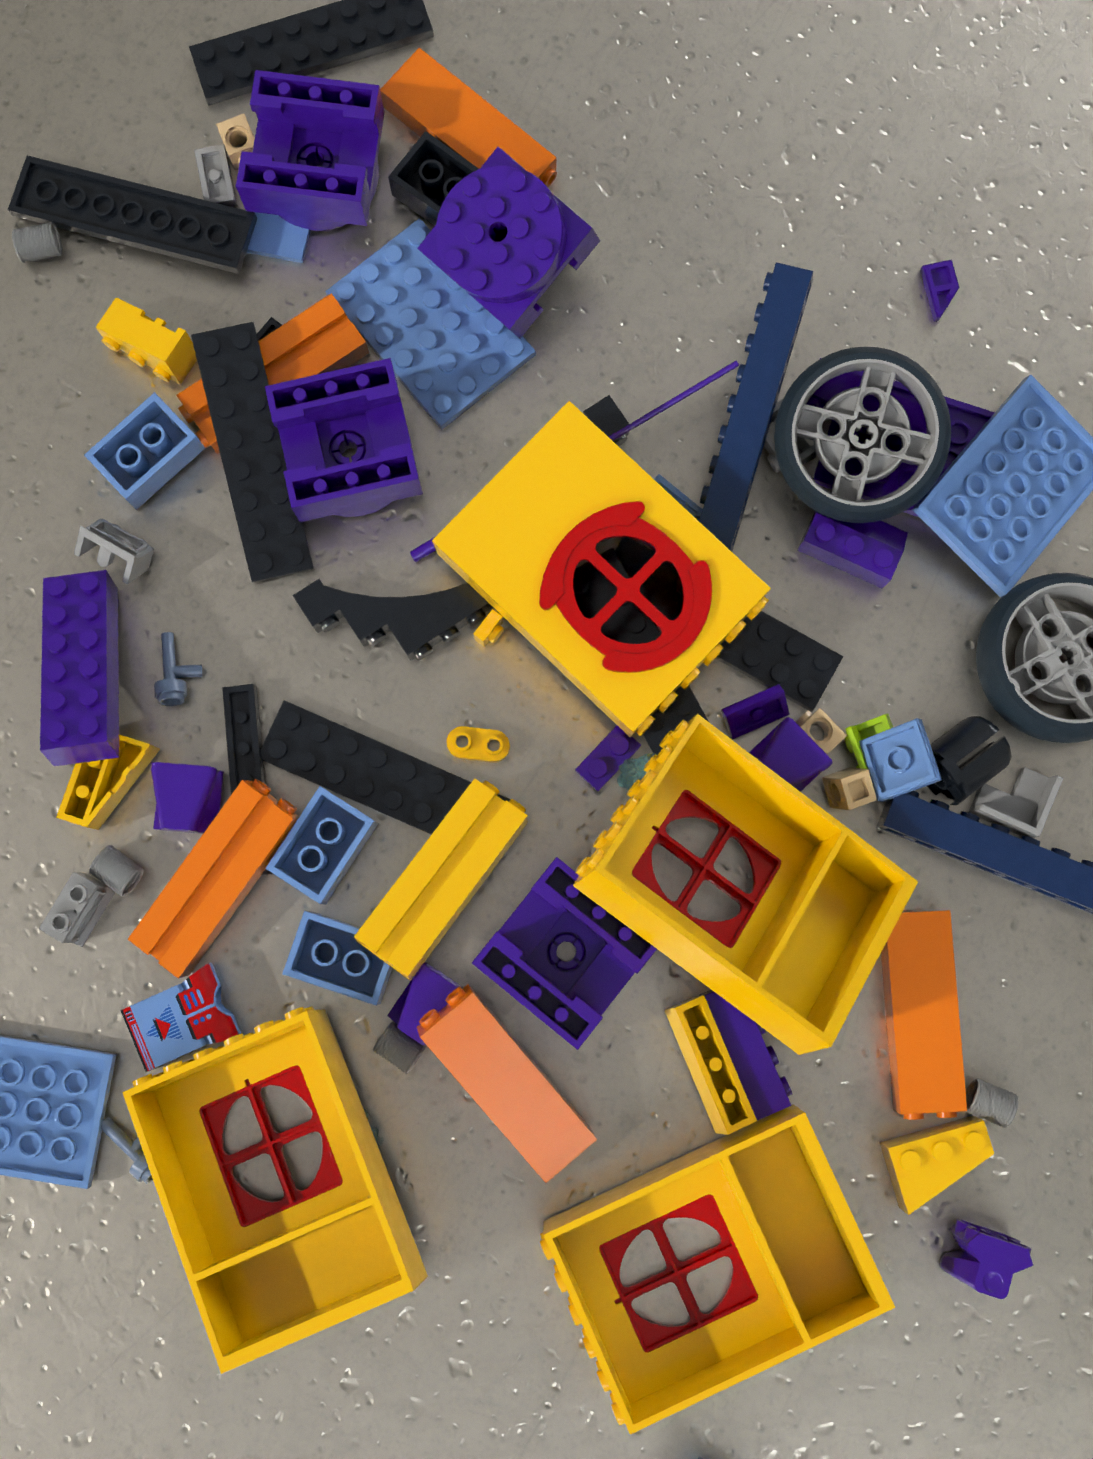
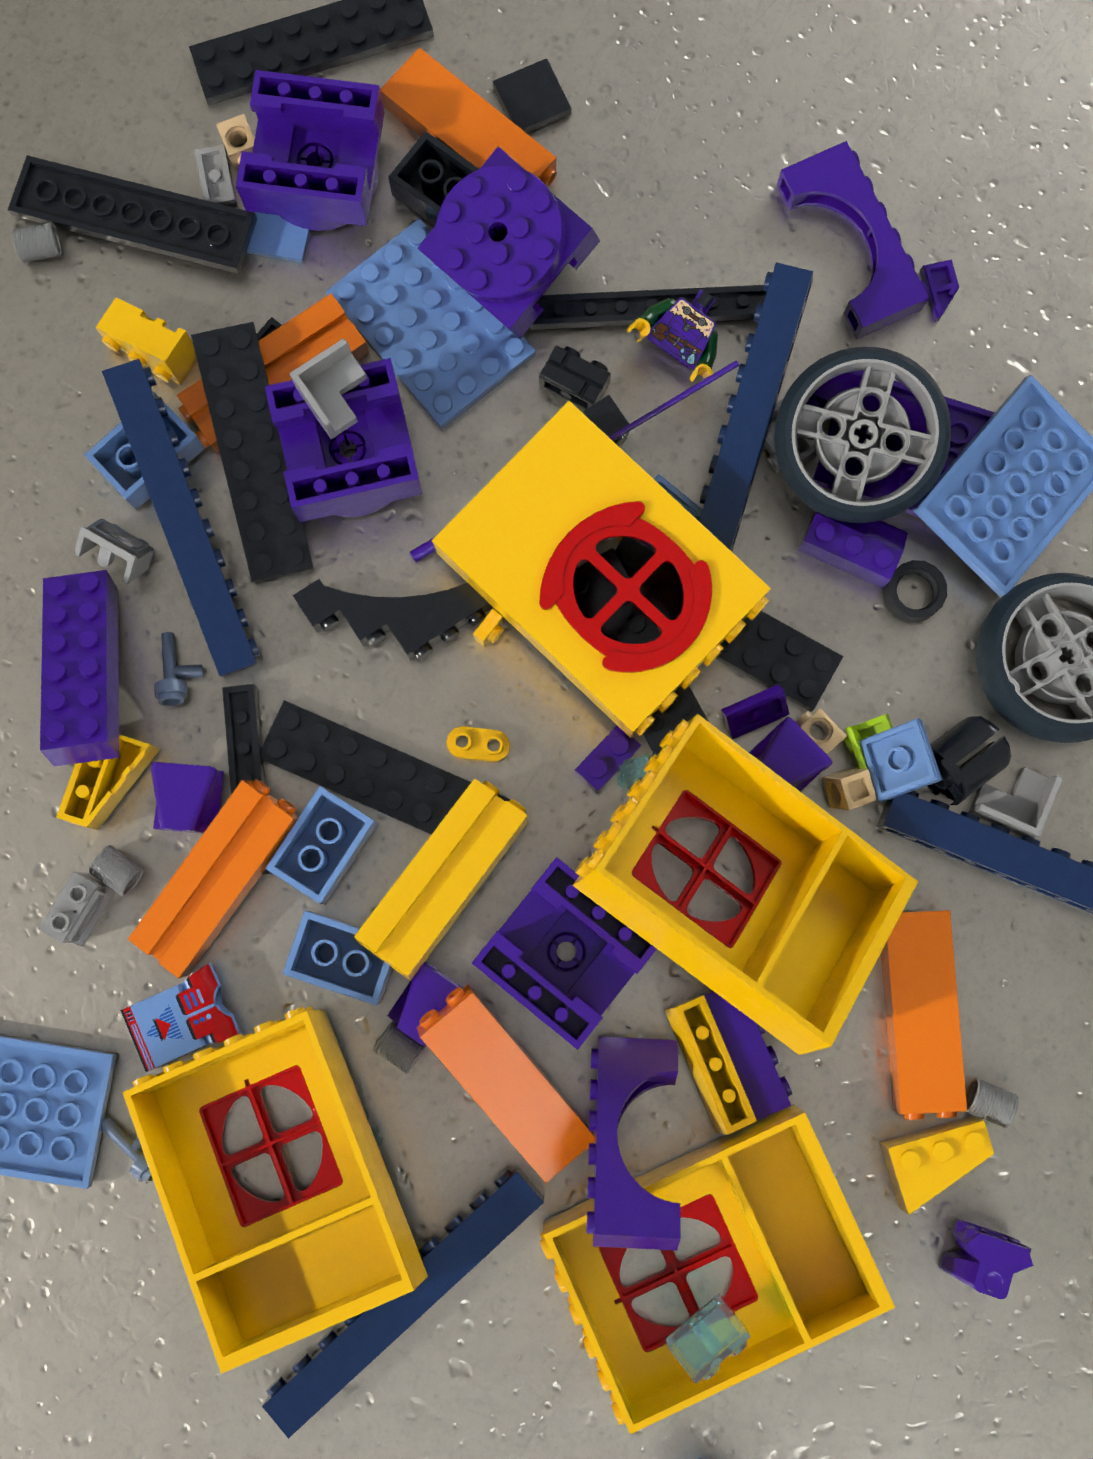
(179, 516): none -> dark blue brick
(324, 381): none -> light grey panel
(371, 1332): none -> dark blue brick
(532, 96): none -> black tile
(574, 377): none -> black brick
(624, 1210): none -> dark purple arch
(627, 306): none -> black plate
(682, 331): none -> torso
(708, 1339): none -> clear light blue brick
(838, 184): none -> dark purple arch
(932, 575): none -> black tyre

